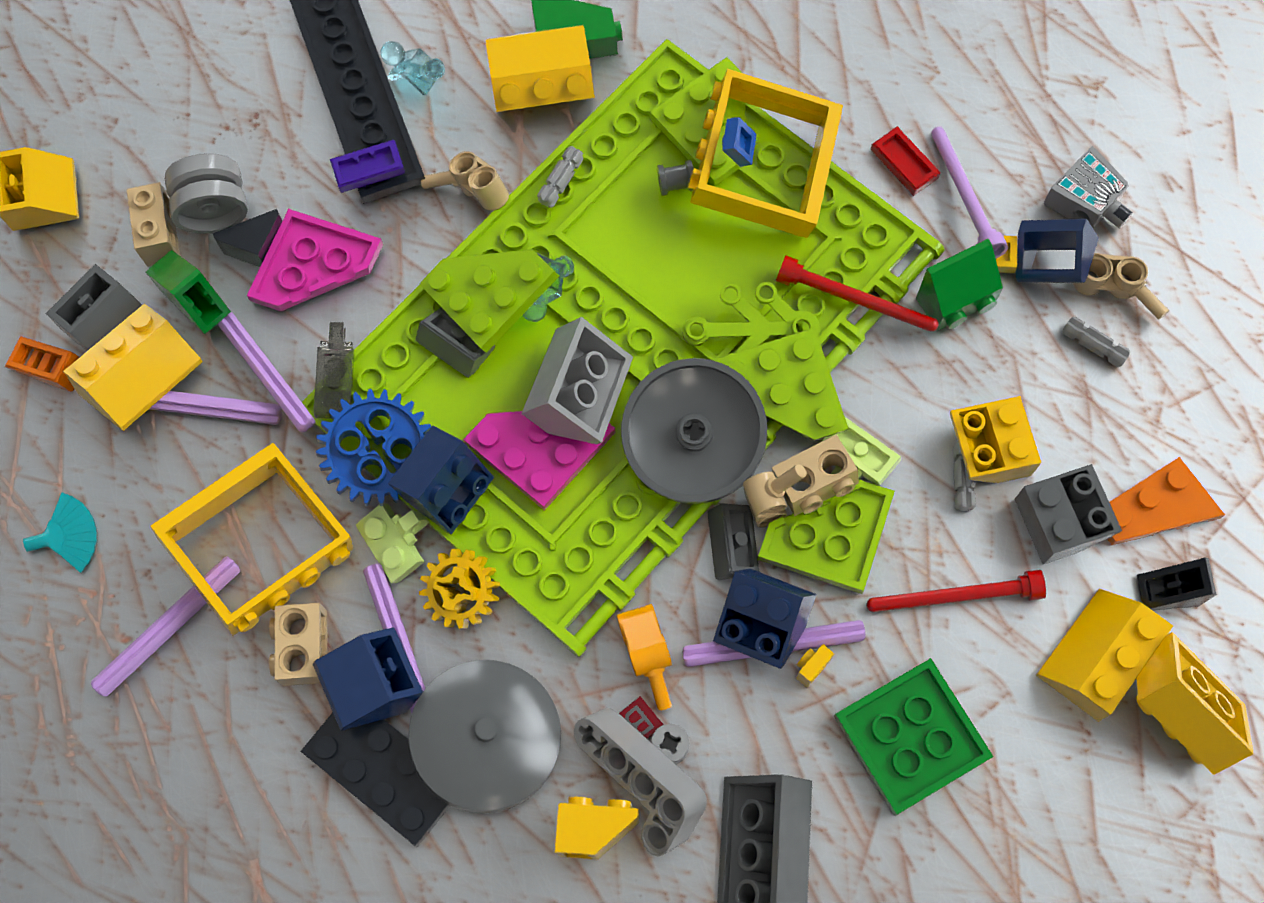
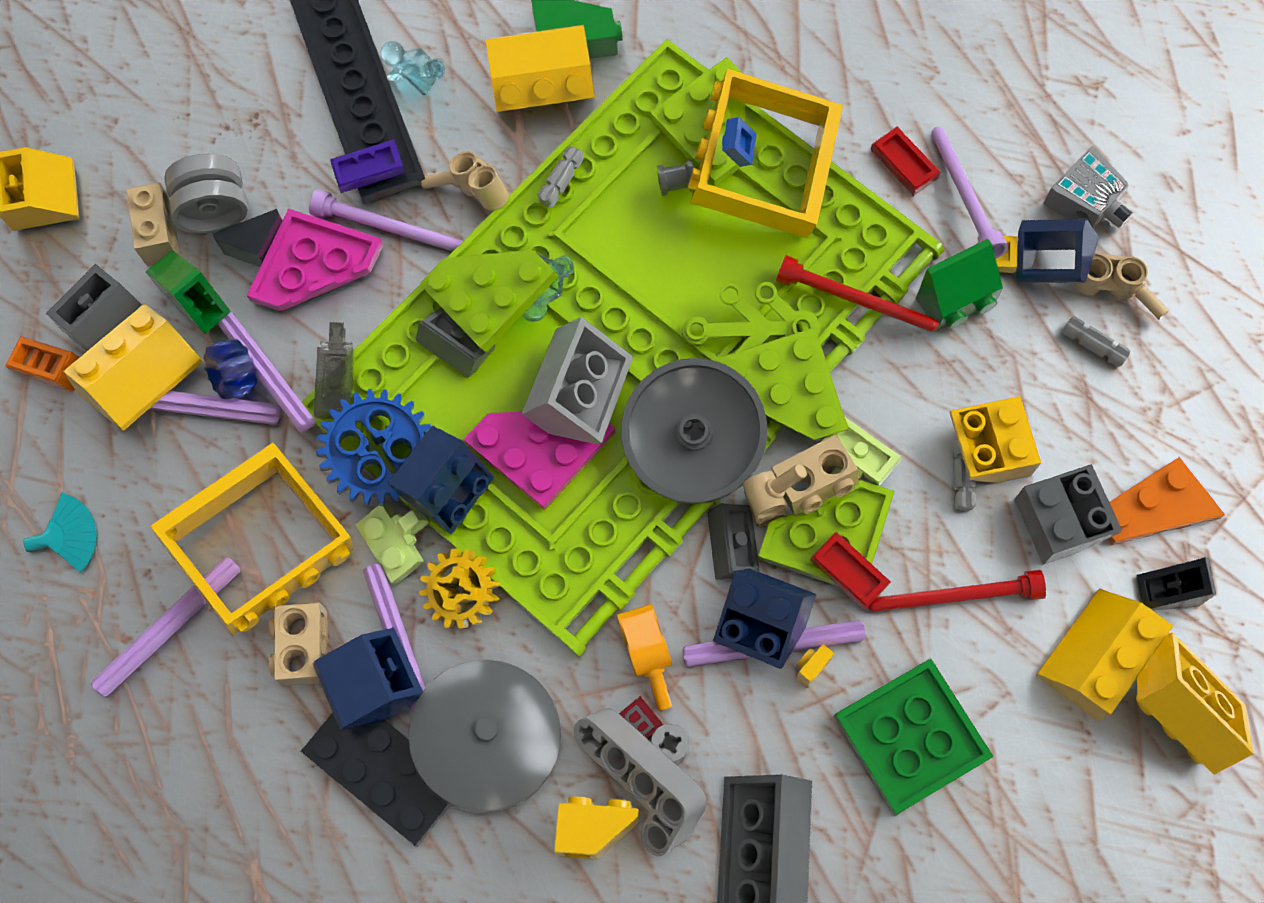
(230, 369): none -> clear blue gear
(324, 205): none -> lavender piece
(850, 570): none -> red tile

